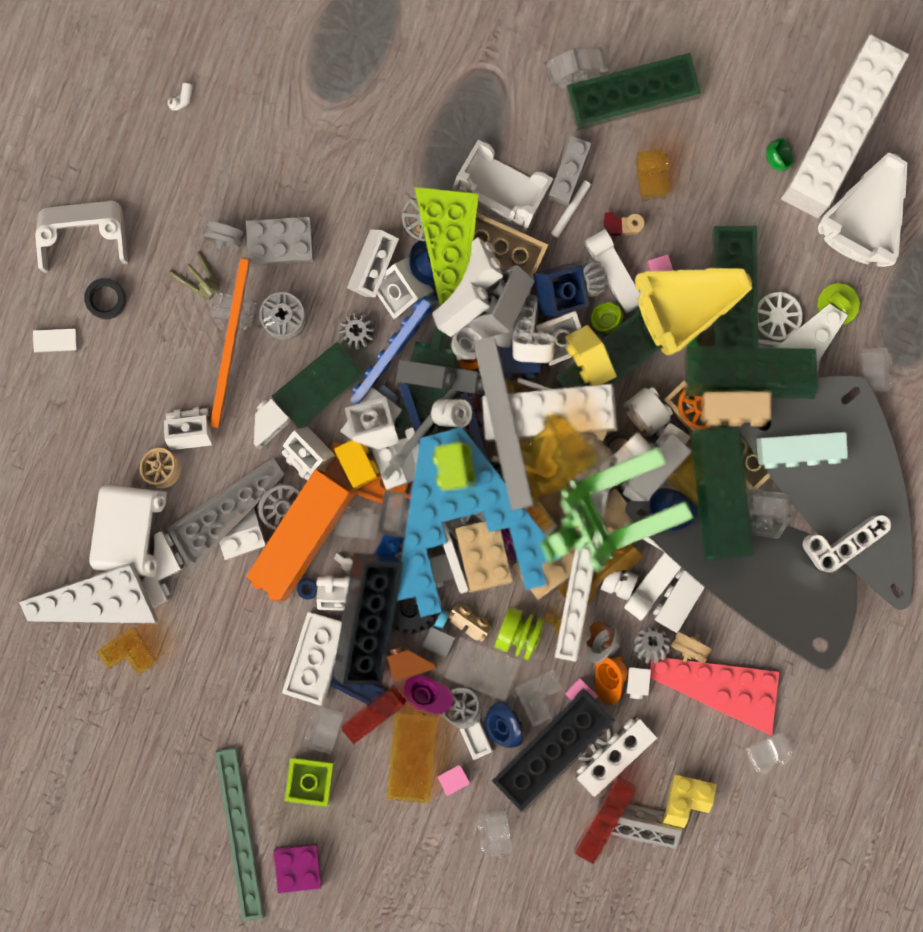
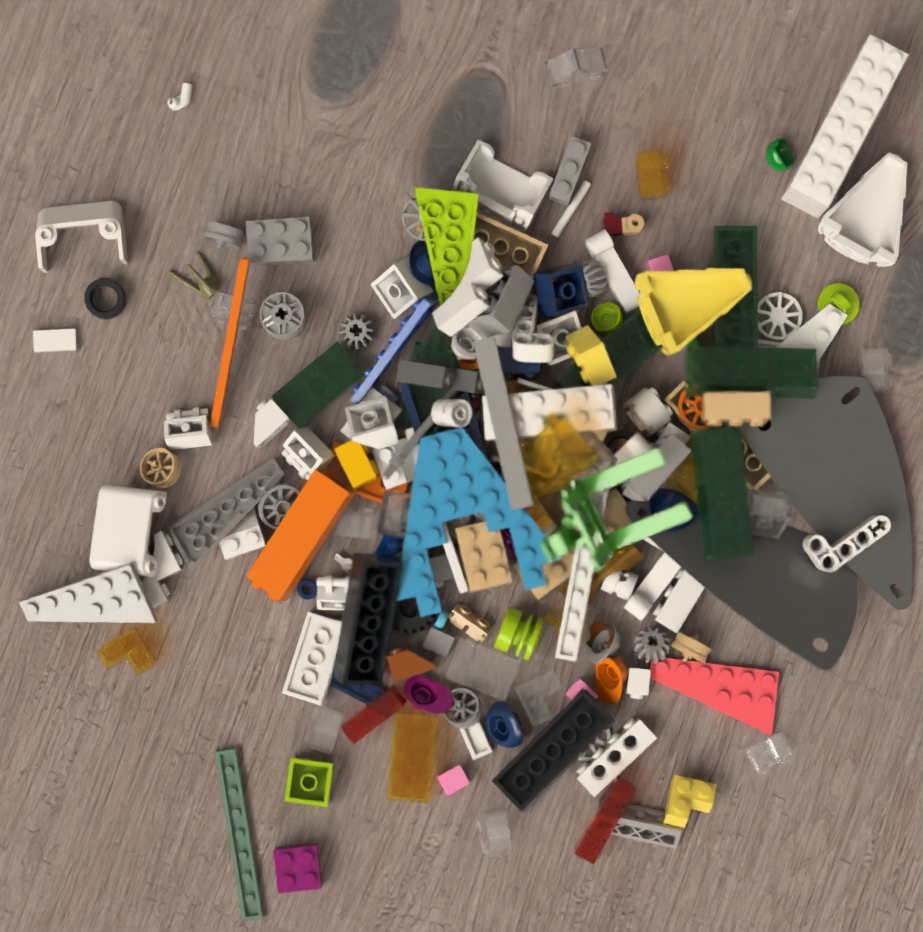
(372, 263): white brick -> none
(454, 467): lime brick -> none
(633, 91): clear green brick -> none
(802, 448): light aqua brick -> none

